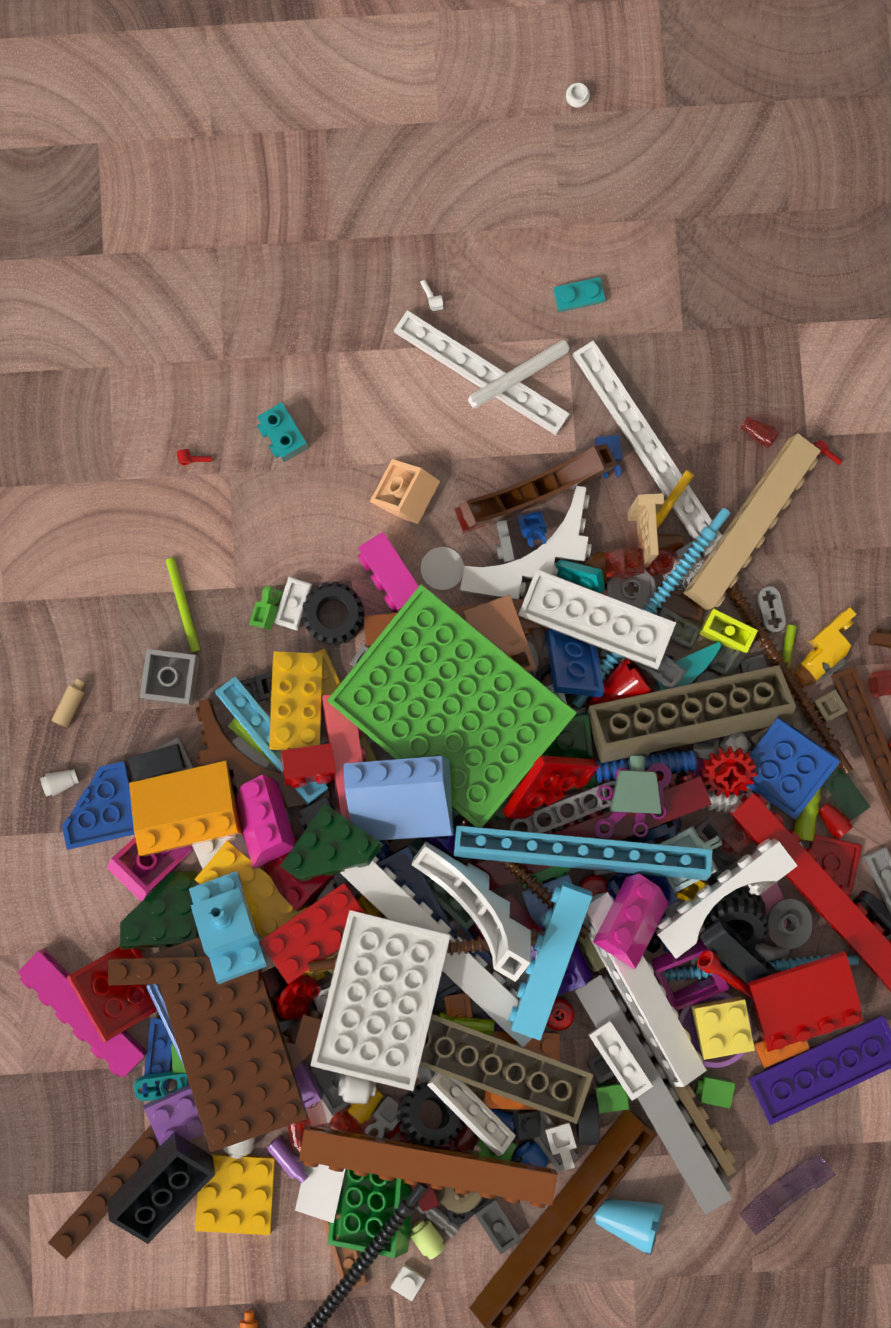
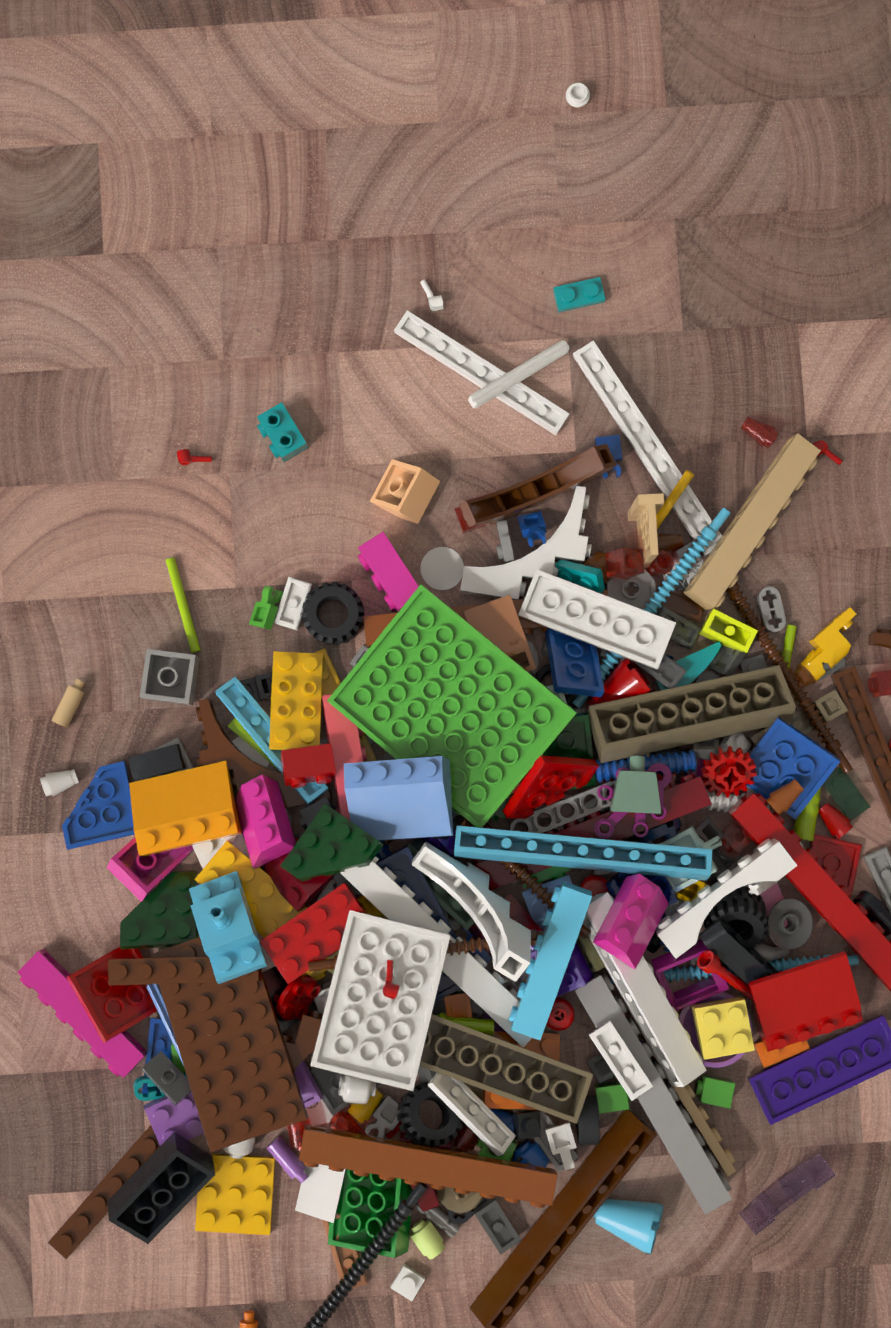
(167, 1078): none -> dark grey plate
(390, 990): none -> red hand
(785, 796): none -> dark orange cone

